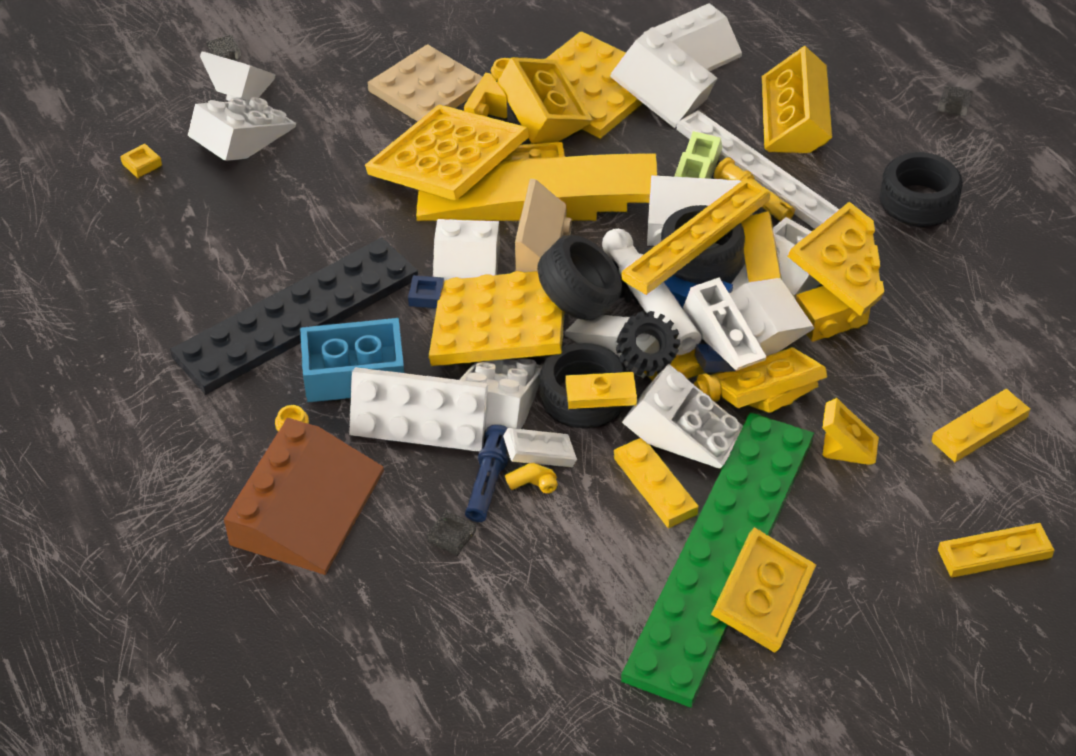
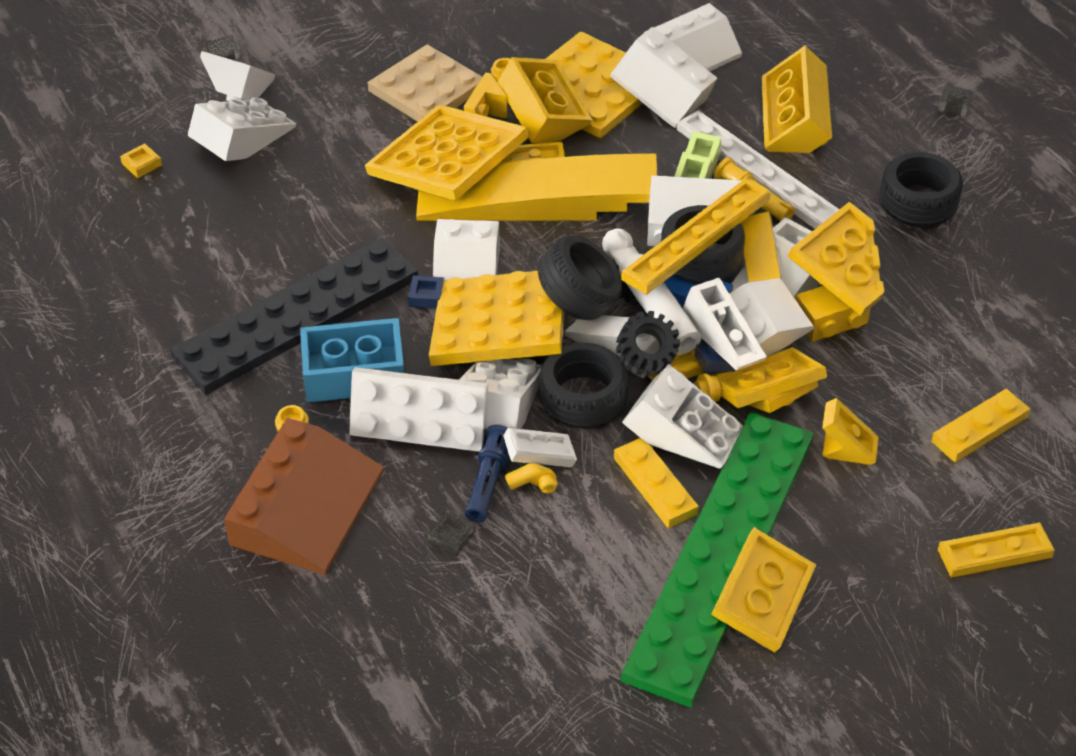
(540, 226): tan slope -> none
(601, 390): yellow plate -> none

